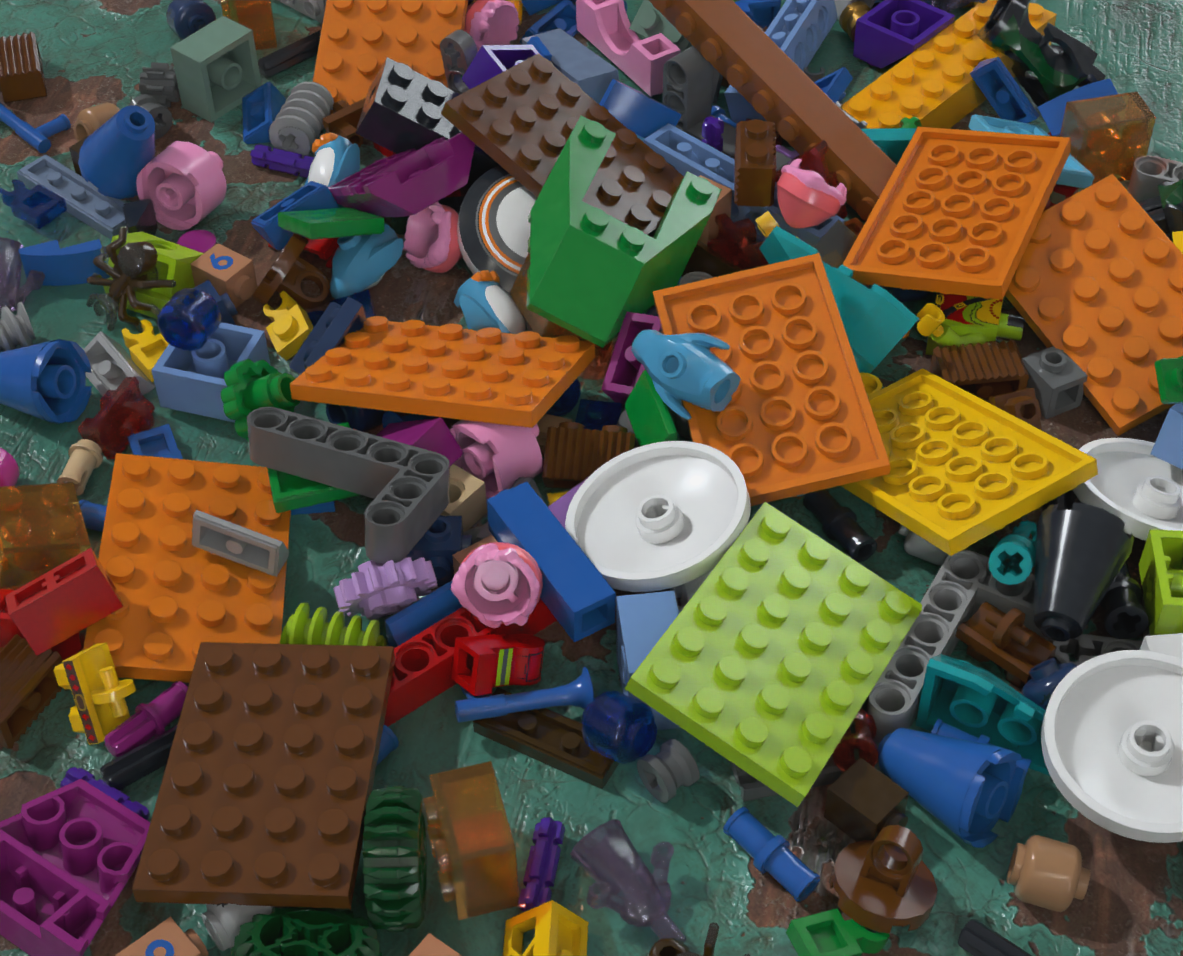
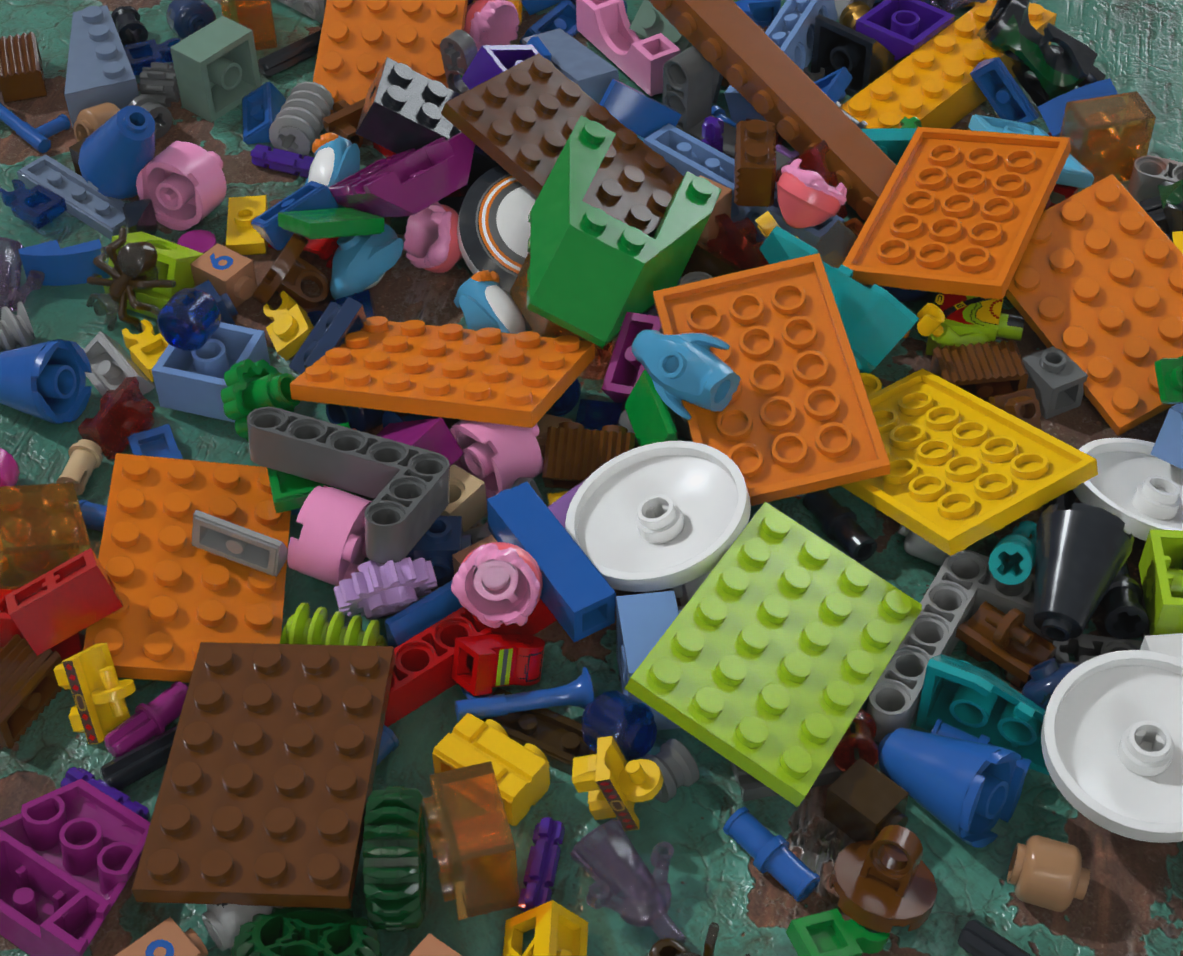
(97, 63): none -> sand blue wedge
(129, 25): none -> black bush
(143, 53): none -> clear blue plate
(240, 233): none -> yellow plate
(331, 535): none -> bright pink brick
(519, 769): none -> yellow brick
(615, 783): none -> yellow hips
(841, 47): none -> black slope

